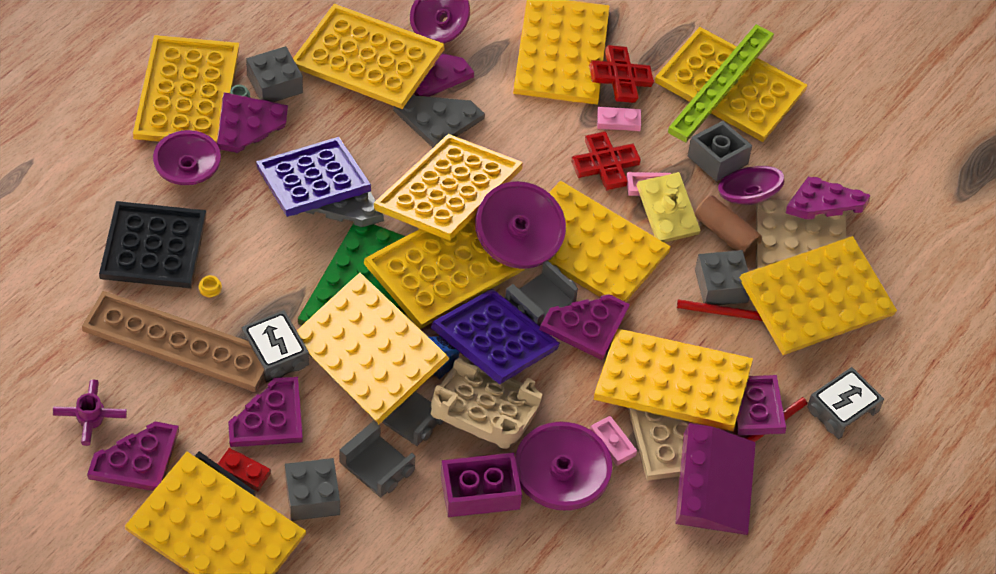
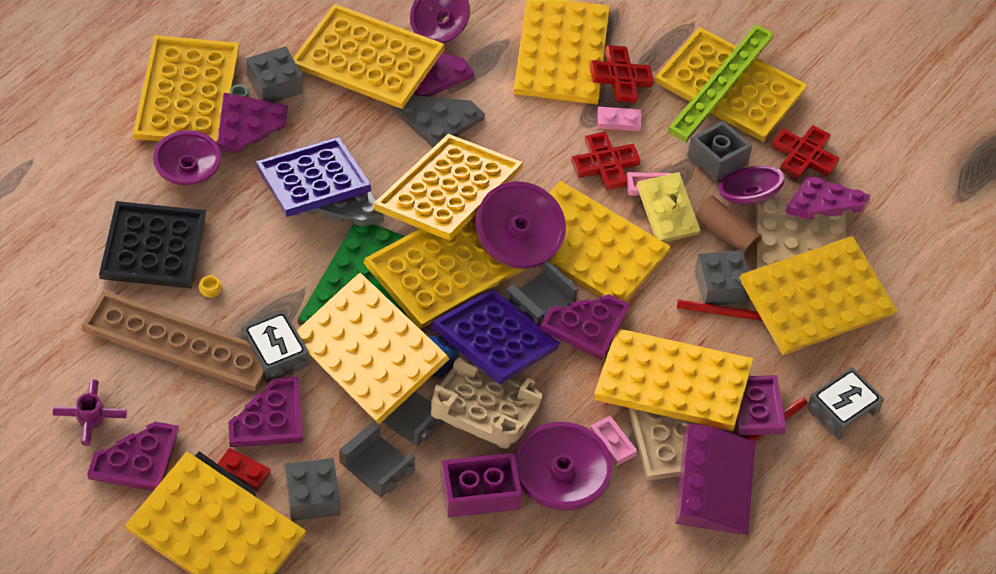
(805, 152): none -> red plate

